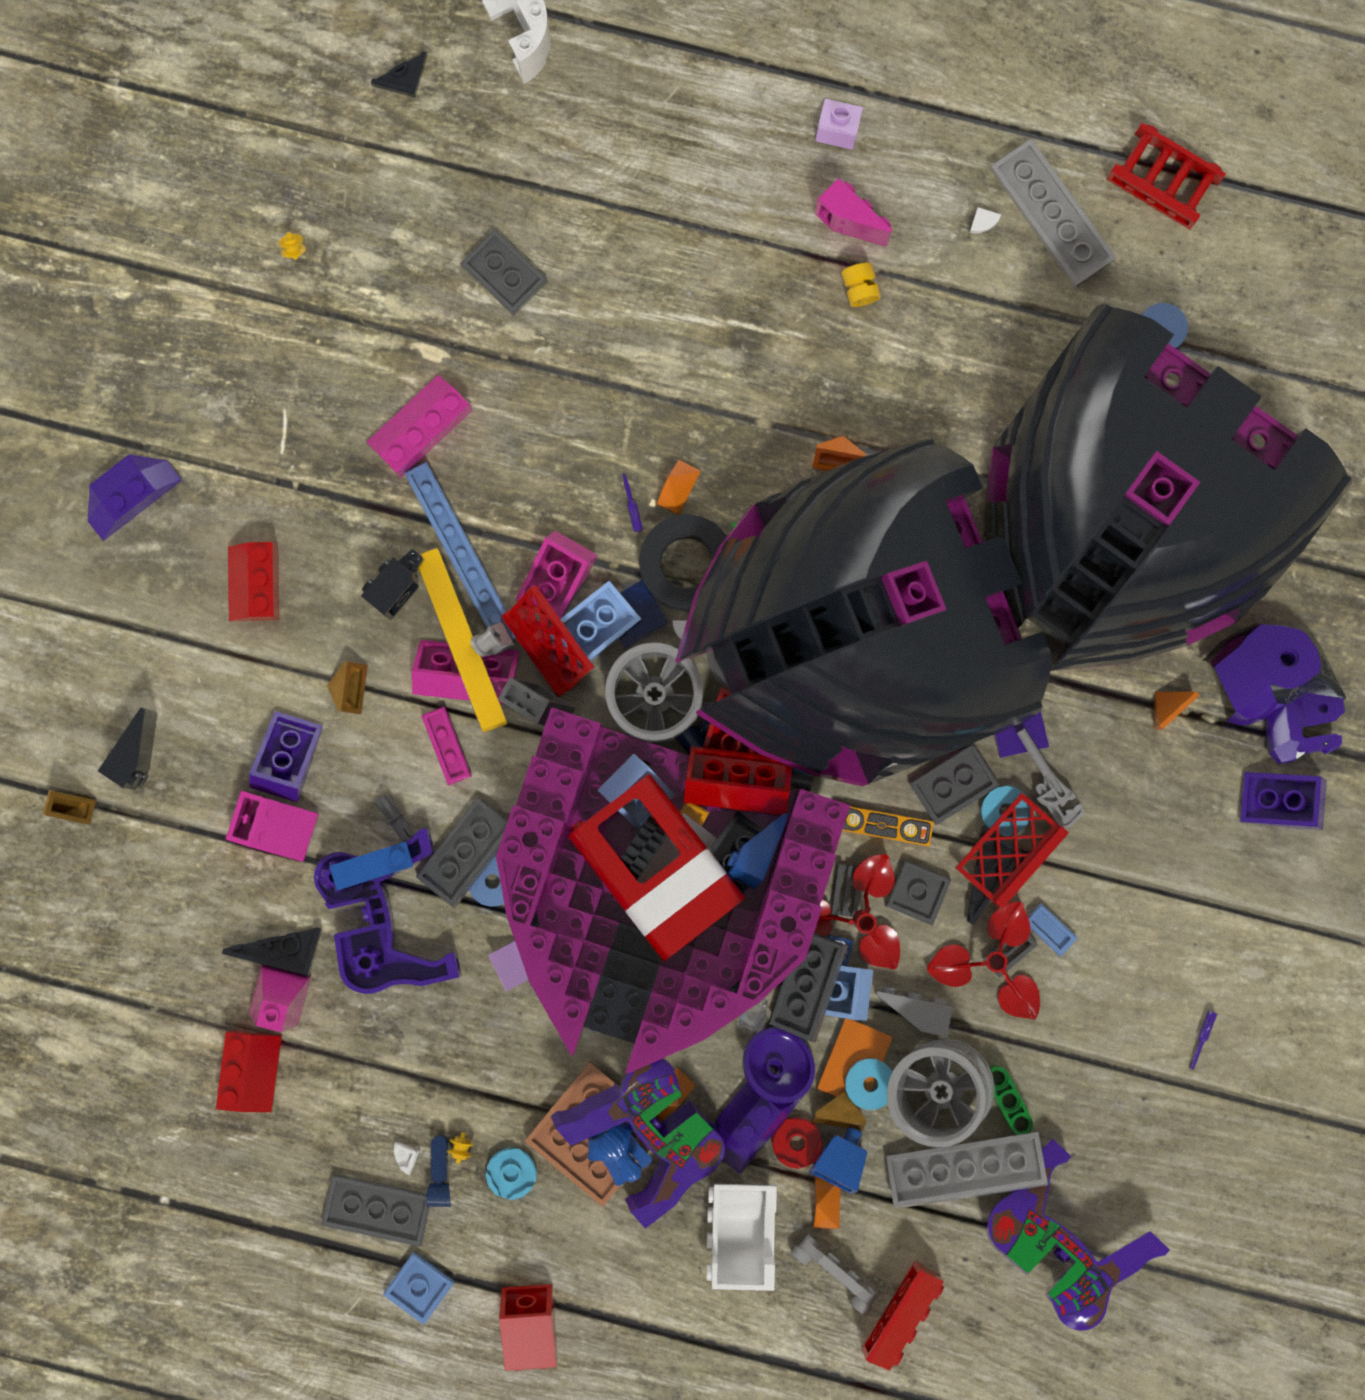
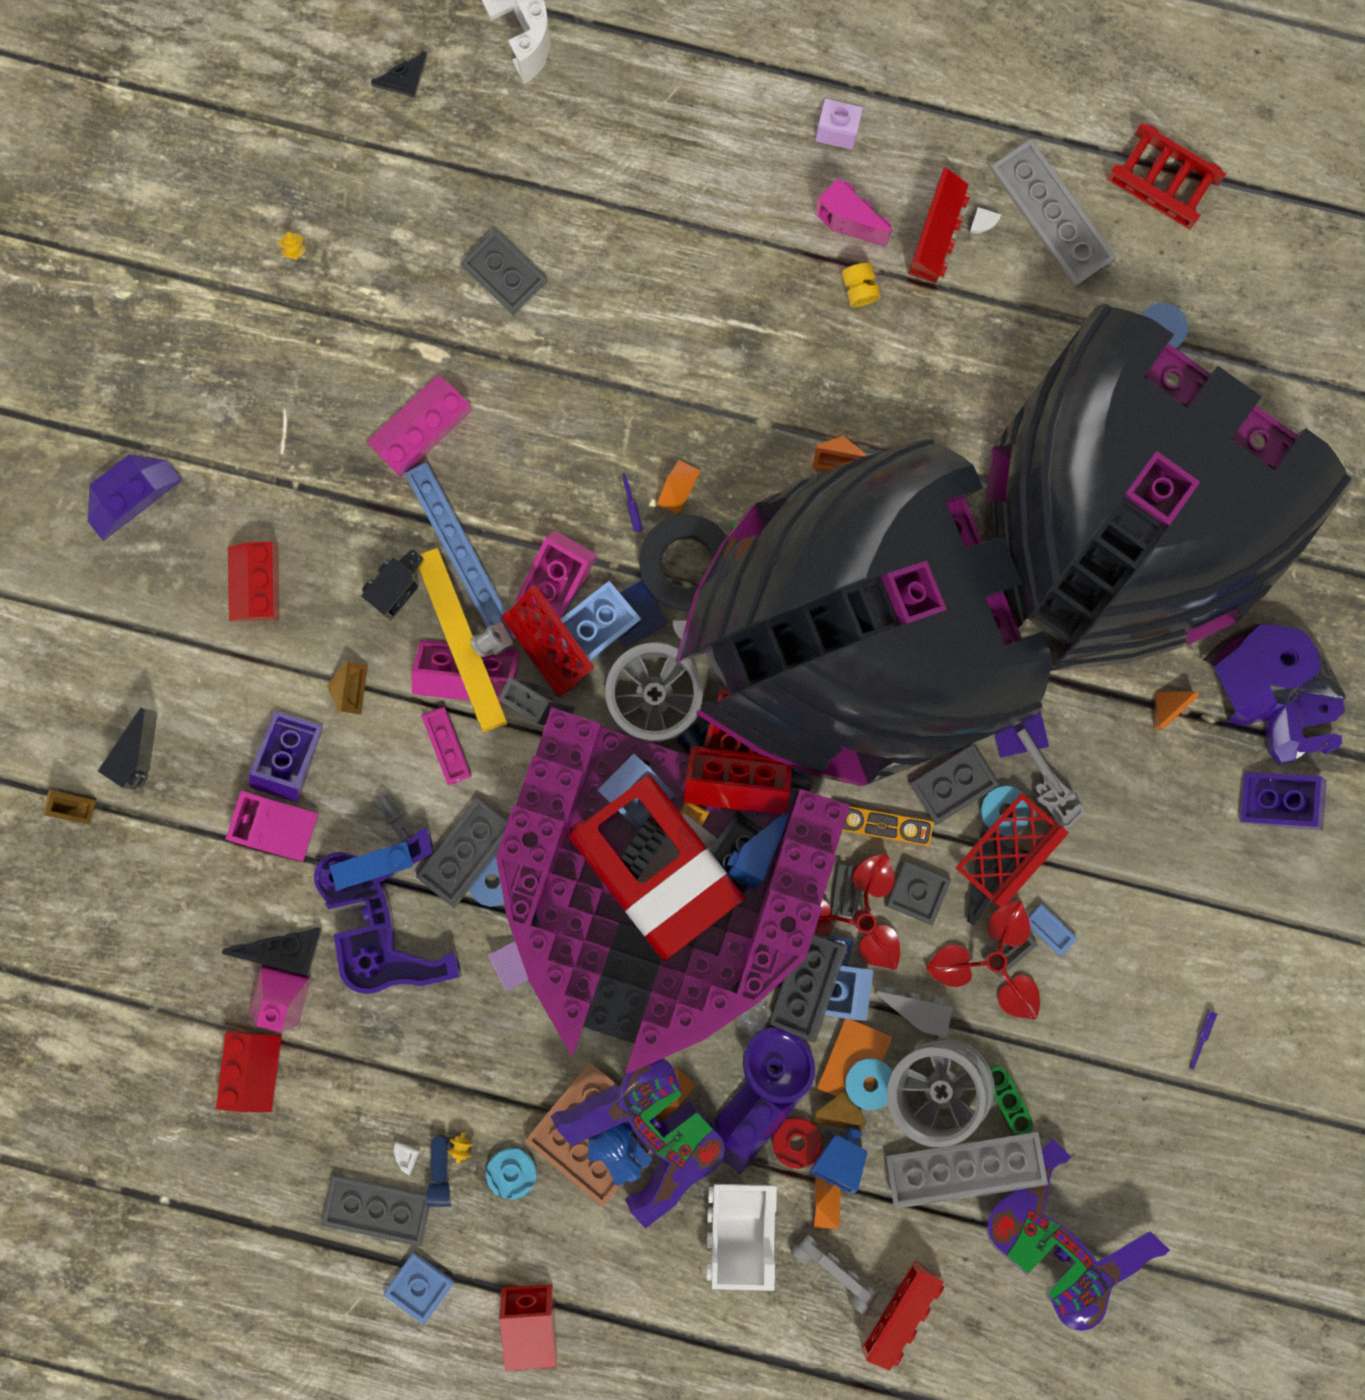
(939, 227): none -> red slope

